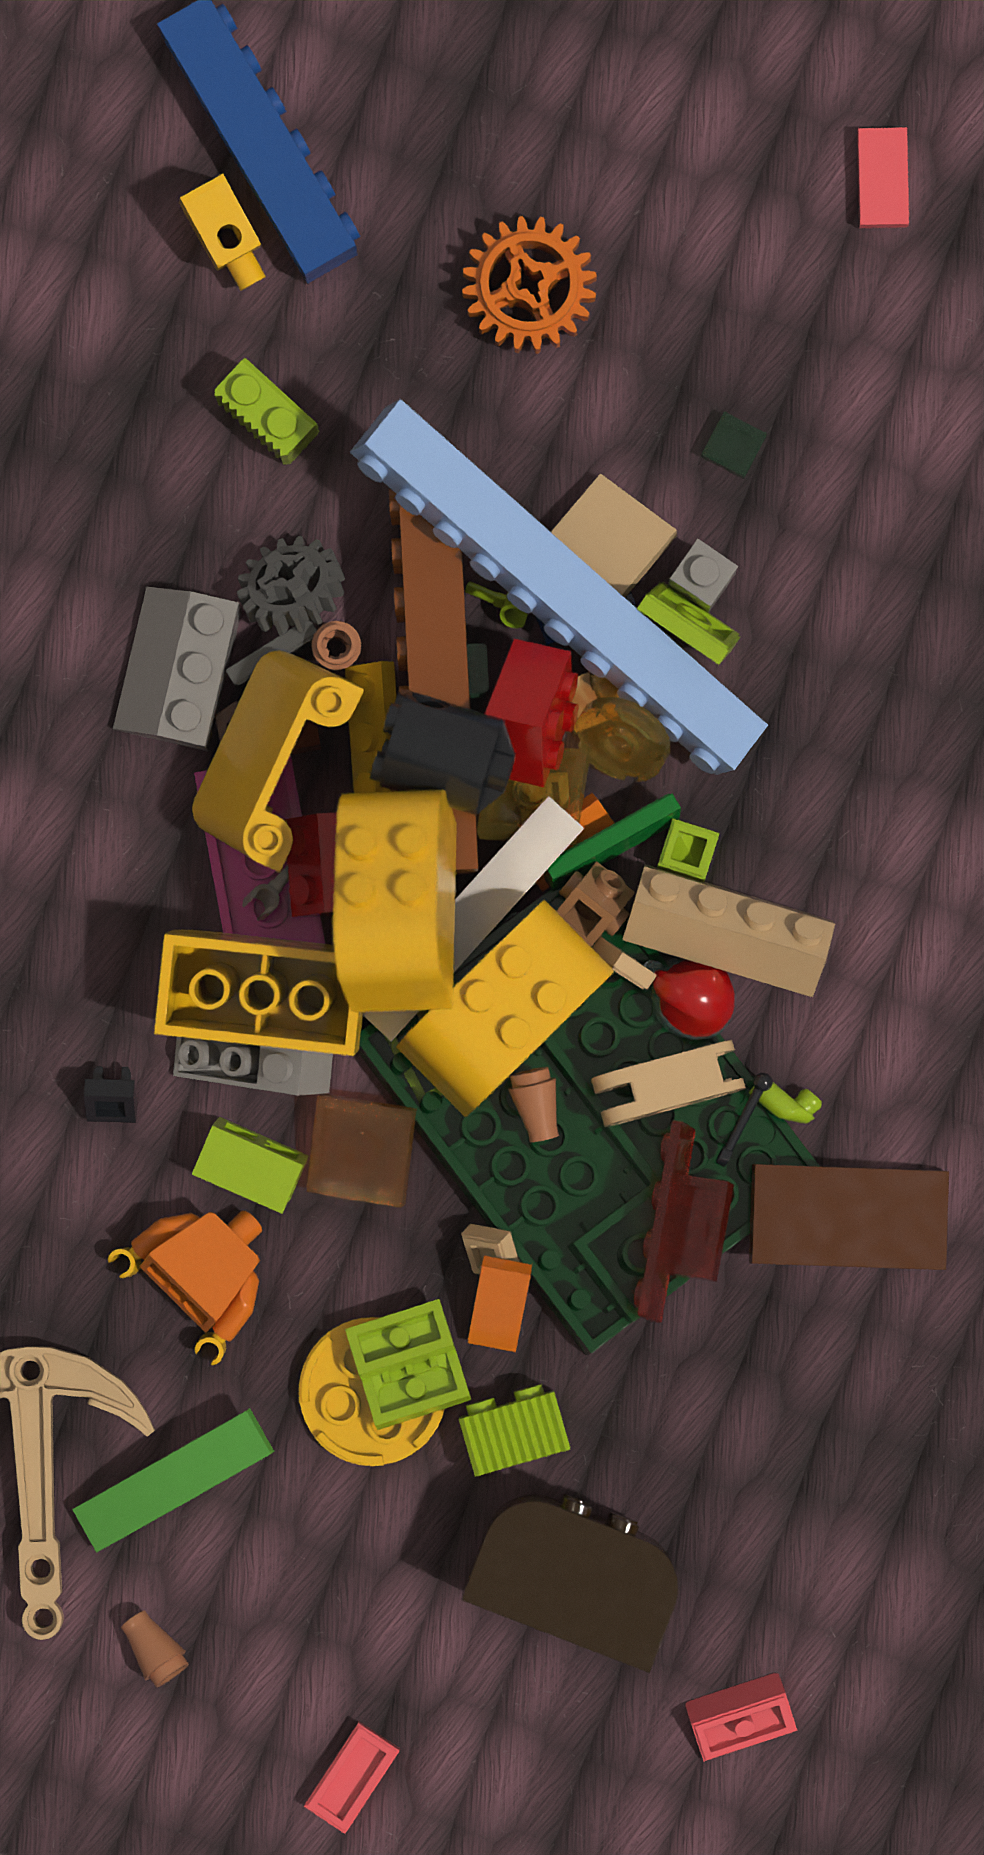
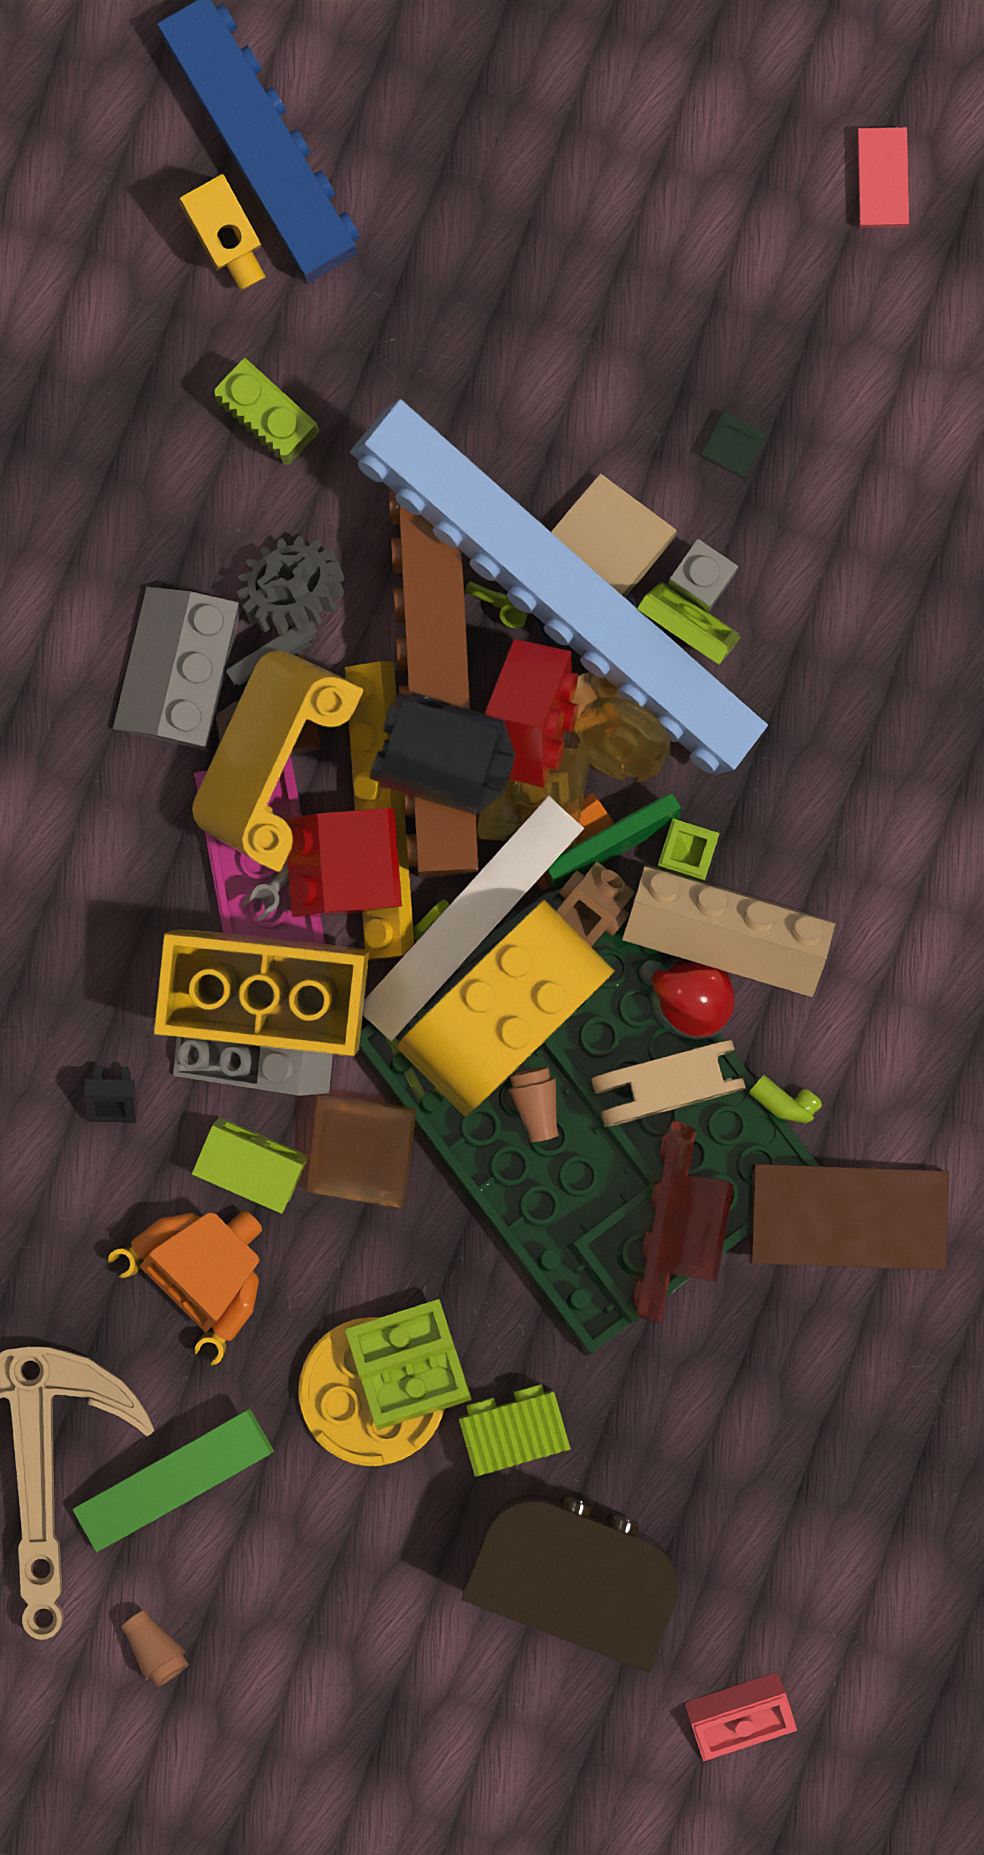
(340, 632): nougat cone -> none
(352, 1777): coral tile -> none
(395, 900): yellow brick -> none
(478, 670): tile -> none
(489, 1242): tan tile -> none
(499, 1303): orange tile -> none
(511, 246): orange gear -> none
(624, 964): tan tile -> none
(762, 1083): black hinge -> none

